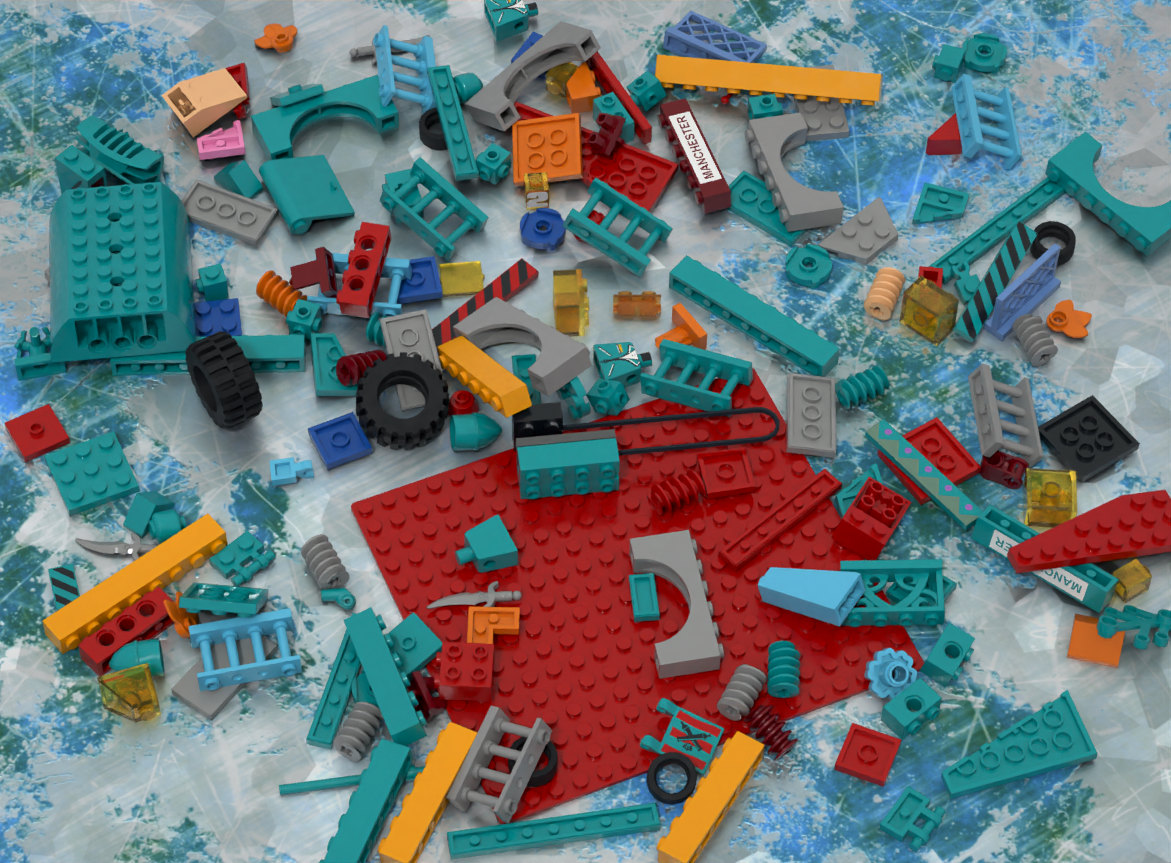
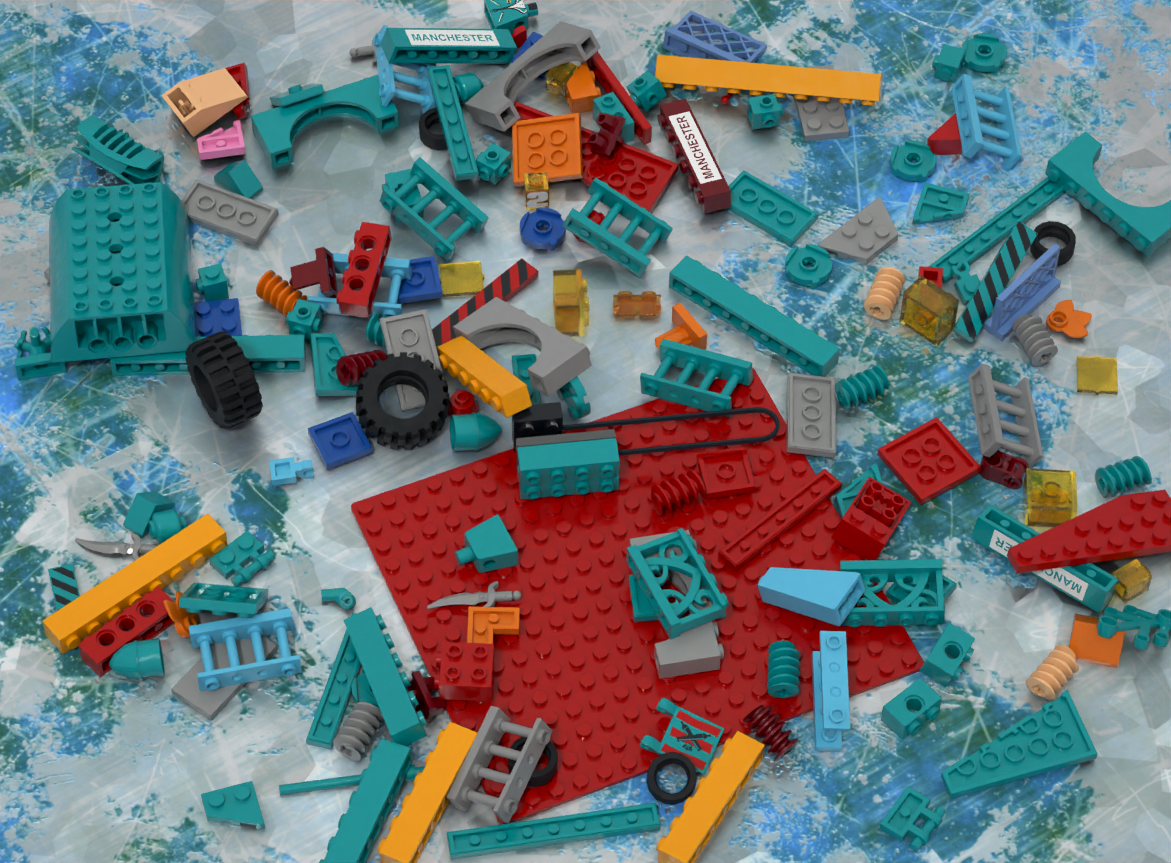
(37, 432): red plate -> none
(78, 170): teal brick -> none
(91, 473): teal plate -> none
(130, 693): clear yellow slope -> none
(233, 805): none -> teal wing
(277, 37): orange plate -> none
(305, 191): teal door -> none
(324, 563): light grey piece -> none
(414, 644): teal plate -> none
(448, 45): none -> teal brick
(519, 35): none -> red tile
(608, 397): teal brick -> none
(620, 362): teal torso -> none
(696, 569): none -> teal fence
(741, 692): light grey piece -> none
(797, 204): light grey arch -> none
(830, 691): none -> medium azure fence
(867, 754): red plate -> none
(890, 673): medium azure plant -> none
(909, 171): none -> teal plate
(924, 474): tile -> none
(1053, 672): none -> light nougat piece
(1087, 438): black plate -> none
(1097, 375): none -> clear yellow piece
(1122, 475): none -> teal piece

